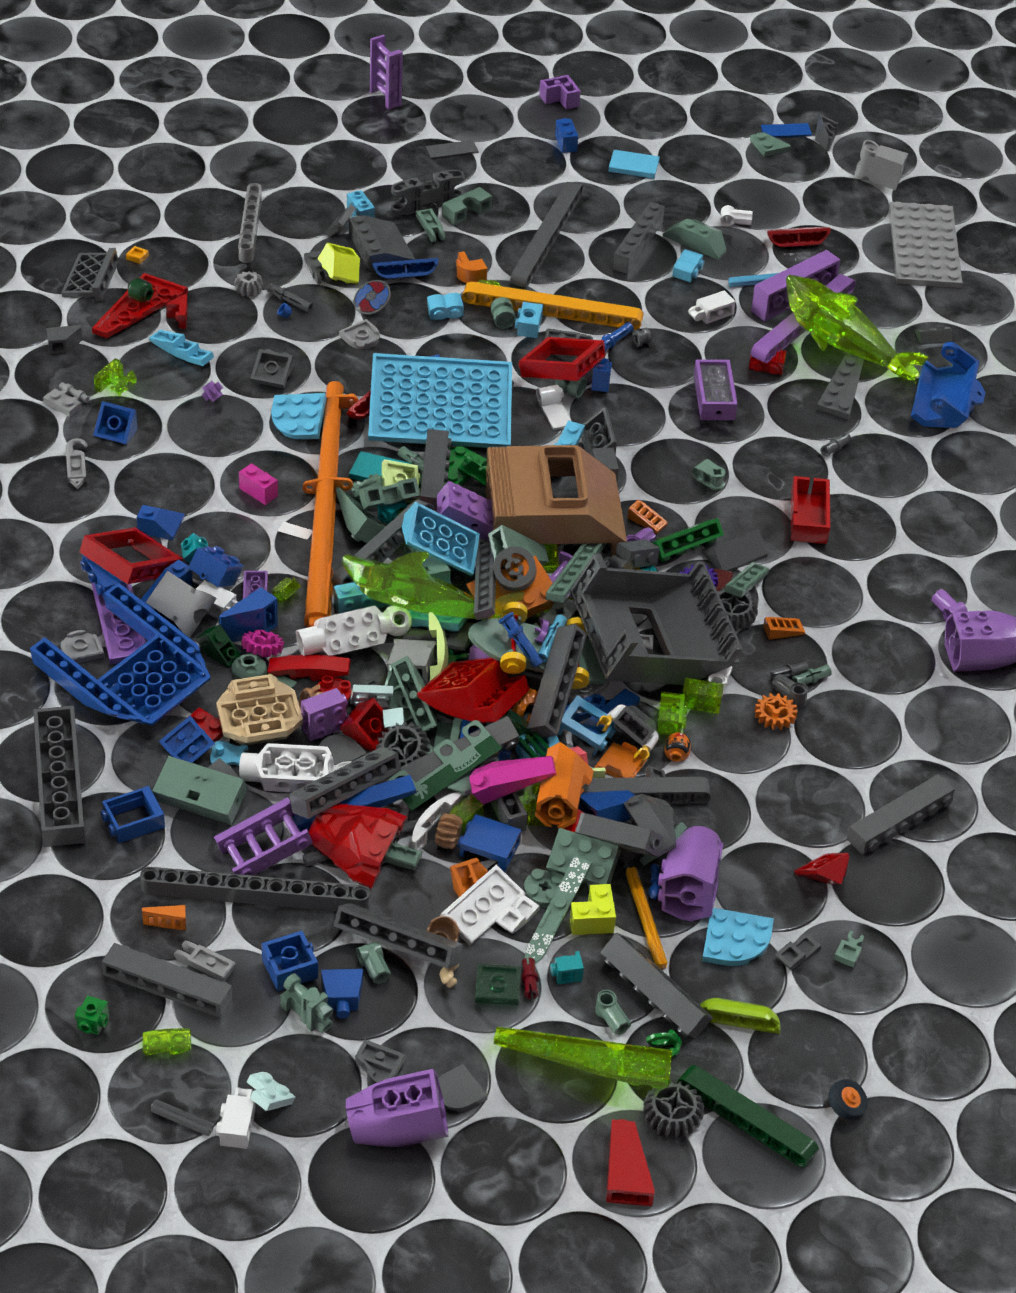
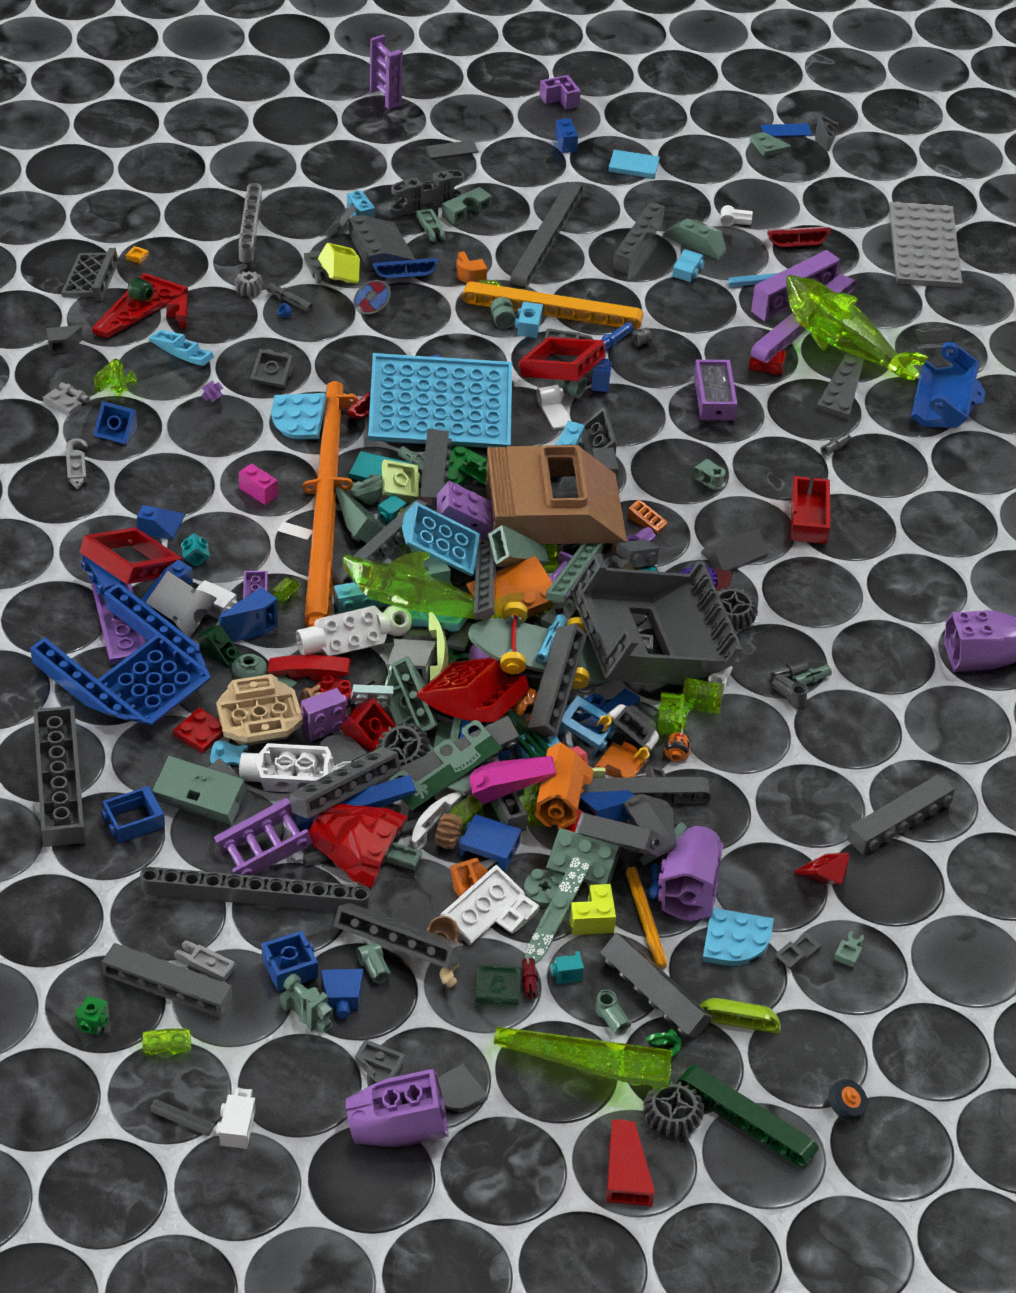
(82, 646): light grey tile -> none
(165, 916): orange slope -> none
(187, 741): blue slope -> none
(216, 565): blue brick -> none
(262, 643): dark pink gear -> none
(268, 1092): light aqua plate -> none
(361, 335): light grey tile -> none
(387, 495): sand green arch -> none
(393, 716): light aqua slope -> none
(445, 306): medium azure brick -> none
(507, 556): dark grey wheel -> none
(516, 632): blue pin -> none
(544, 624): medium lavender piece -> none
(688, 538): green brick -> none
(713, 307): white brick -> none
(746, 579): sand green tile -> none
(775, 711): orange gear -> none
(778, 627): orange slope -> none
(880, 164): light grey piece -> none
(947, 603): medium lavender piece -> none

